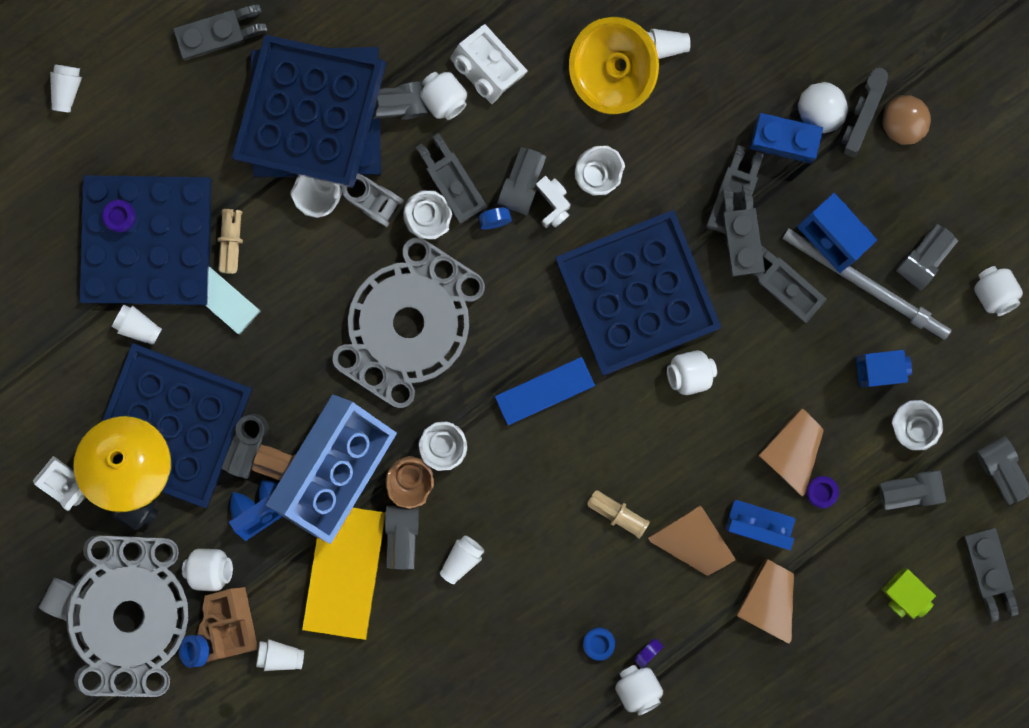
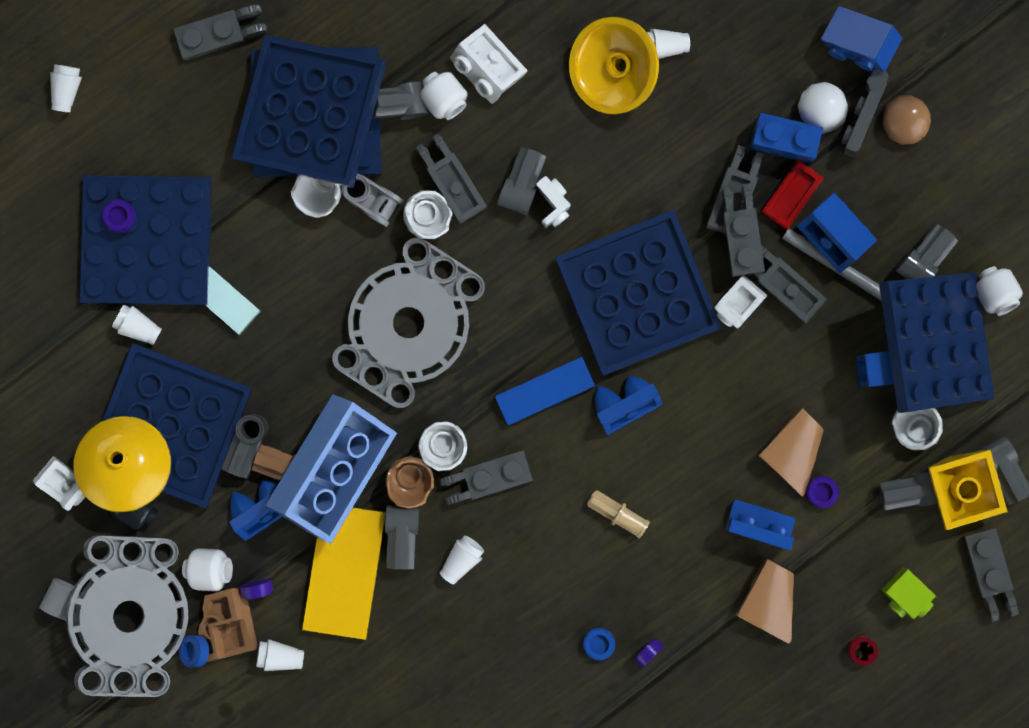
(229, 241): tan axle -> none
(256, 589): none -> dark purple tile
(490, 477): none -> dark grey hinge
(494, 218): blue tile -> none
(599, 170): white hair -> none
(617, 413): none -> blue tile
(639, 690): white head -> none
(691, 372): white head -> none
(694, 542): medium nougat slope -> none
(739, 302): none -> white bracket
(792, 195): none -> red tile
(861, 39): none -> blue brick
(870, 656): none -> dark red bush
(936, 341): none -> dark blue plate
(967, 488): none -> yellow slope

